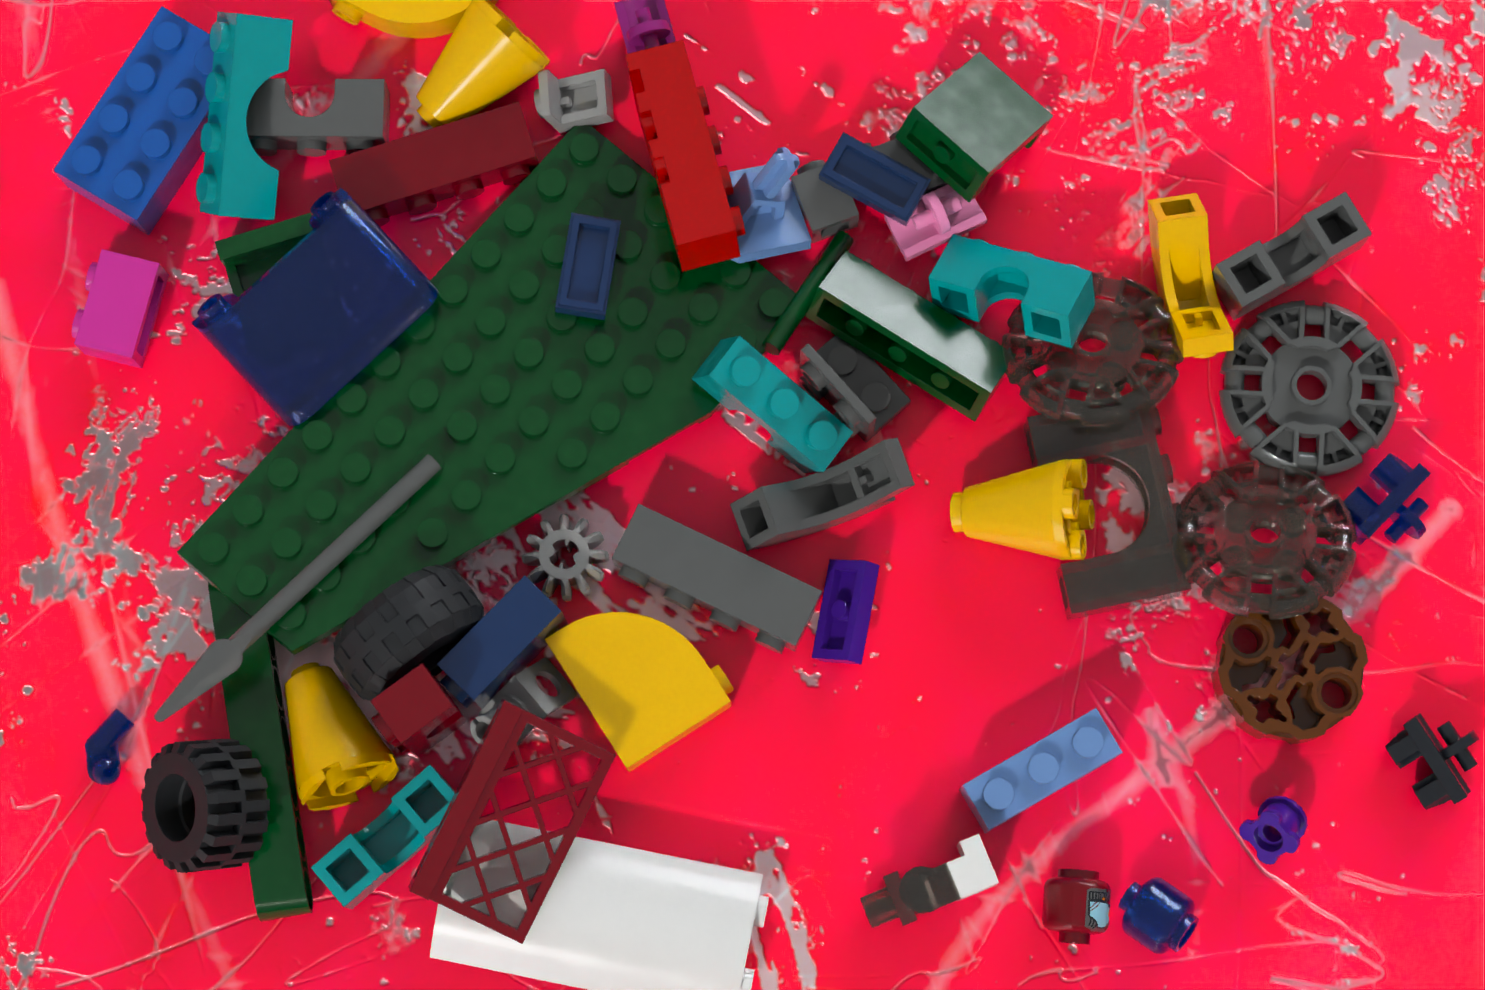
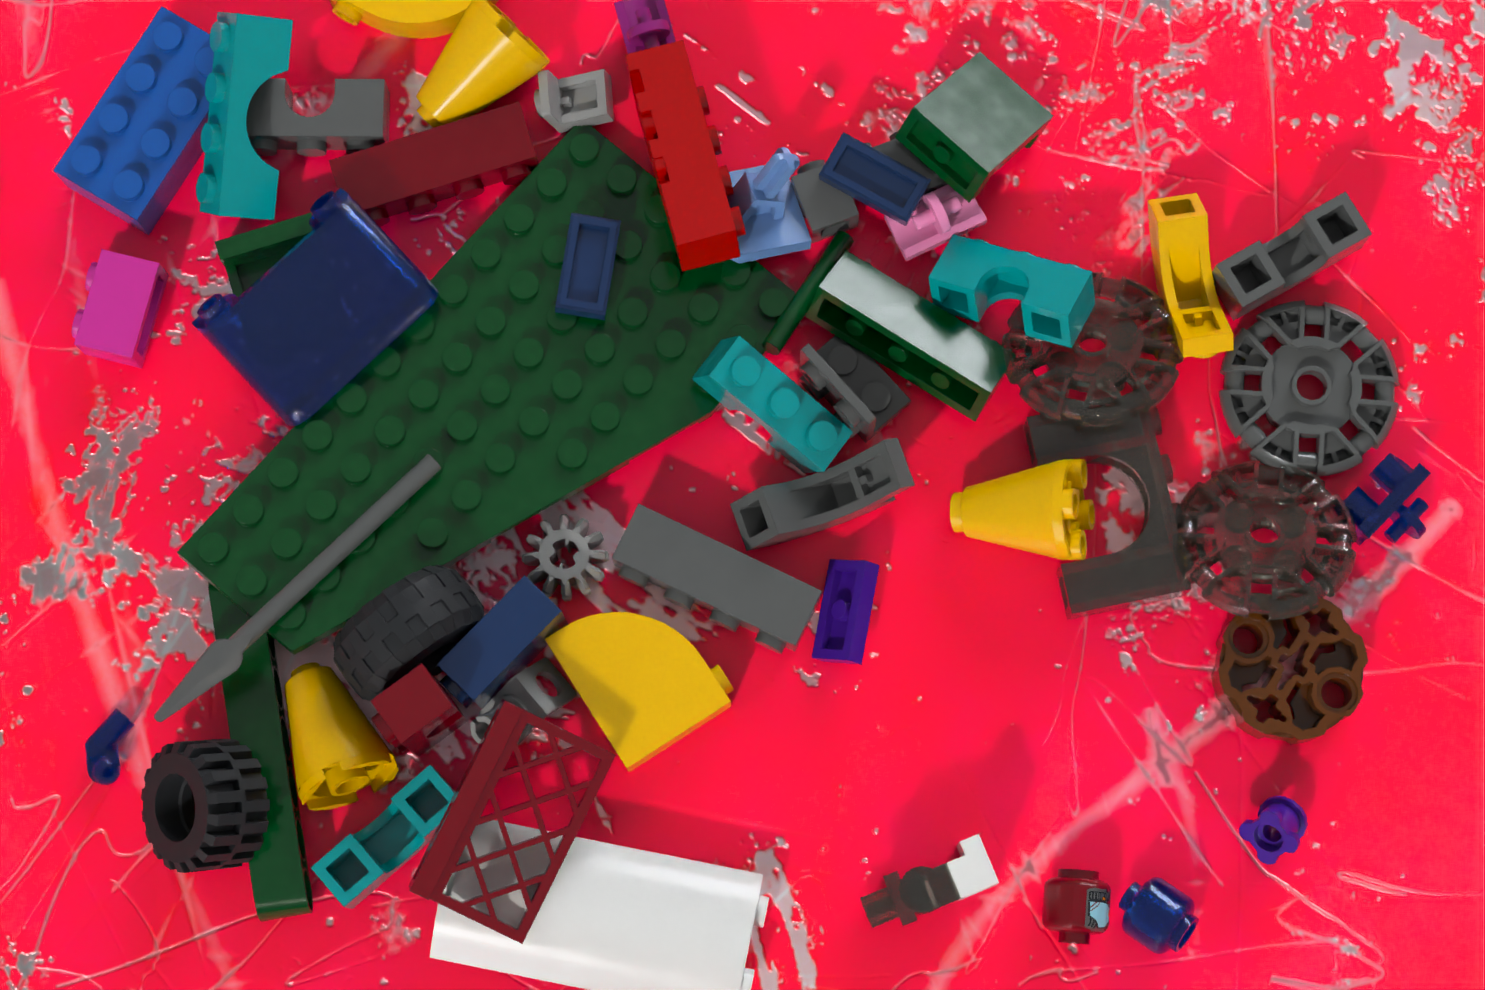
(1040, 770): medium blue arch -> none
(1445, 781): black hips -> none

